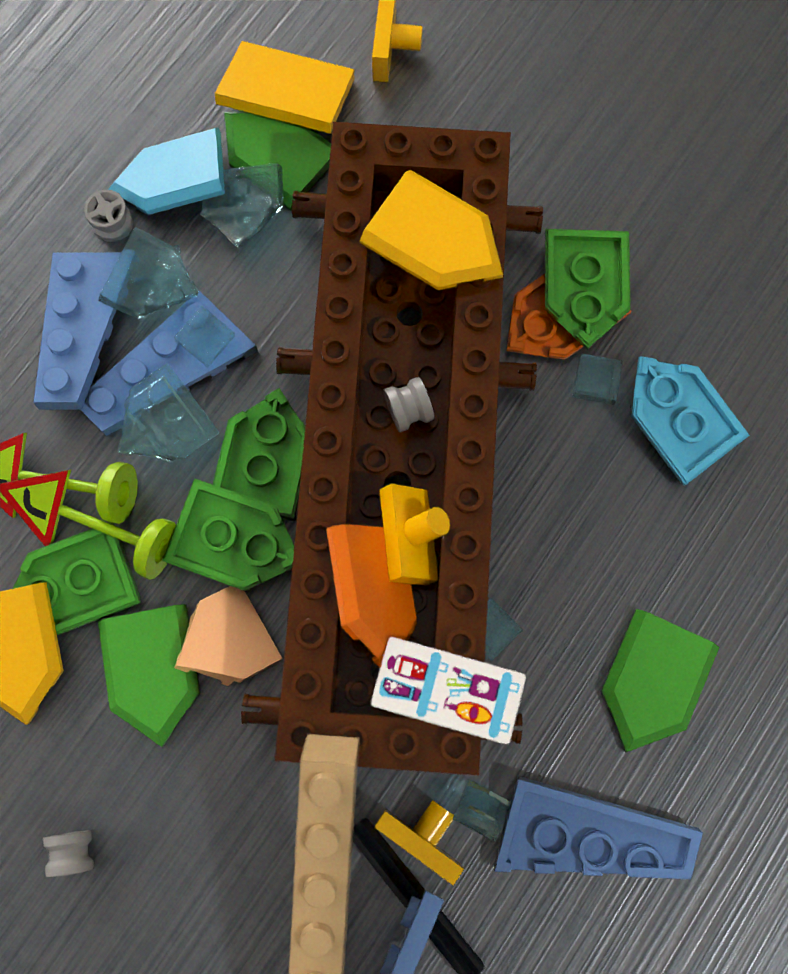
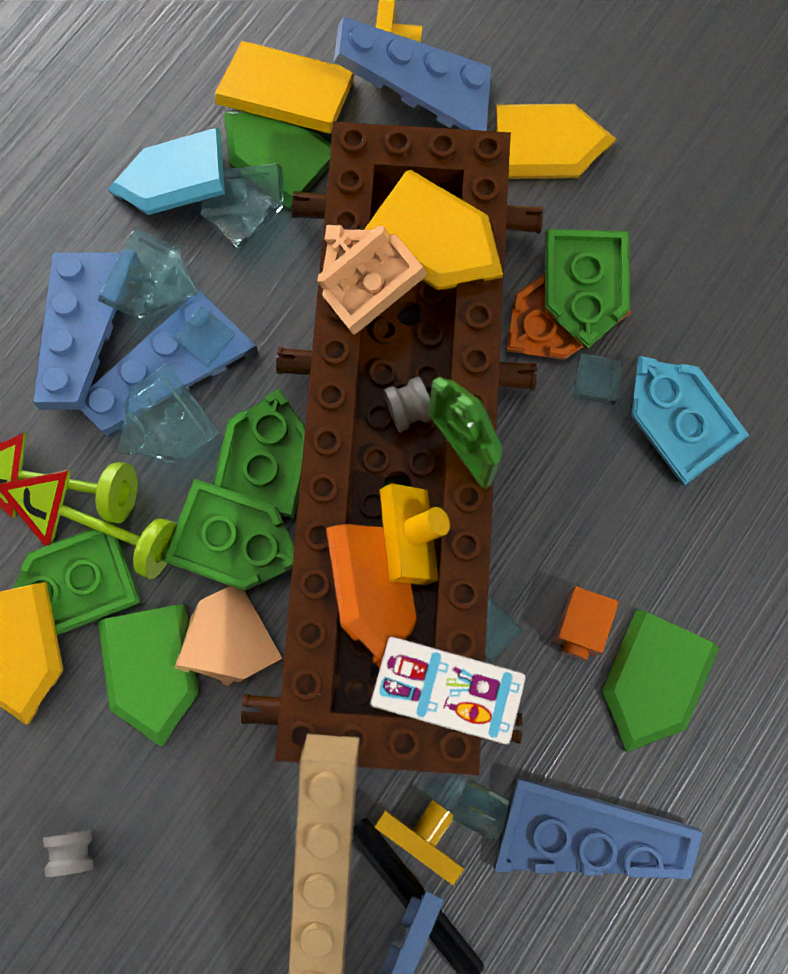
(104, 206): light grey wheel -> none
(366, 273): none -> light nougat slope
(420, 73): none -> medium blue wing
(466, 428): none -> bright green tile
(551, 140): none -> yellow tile
(585, 623): none -> orange brick

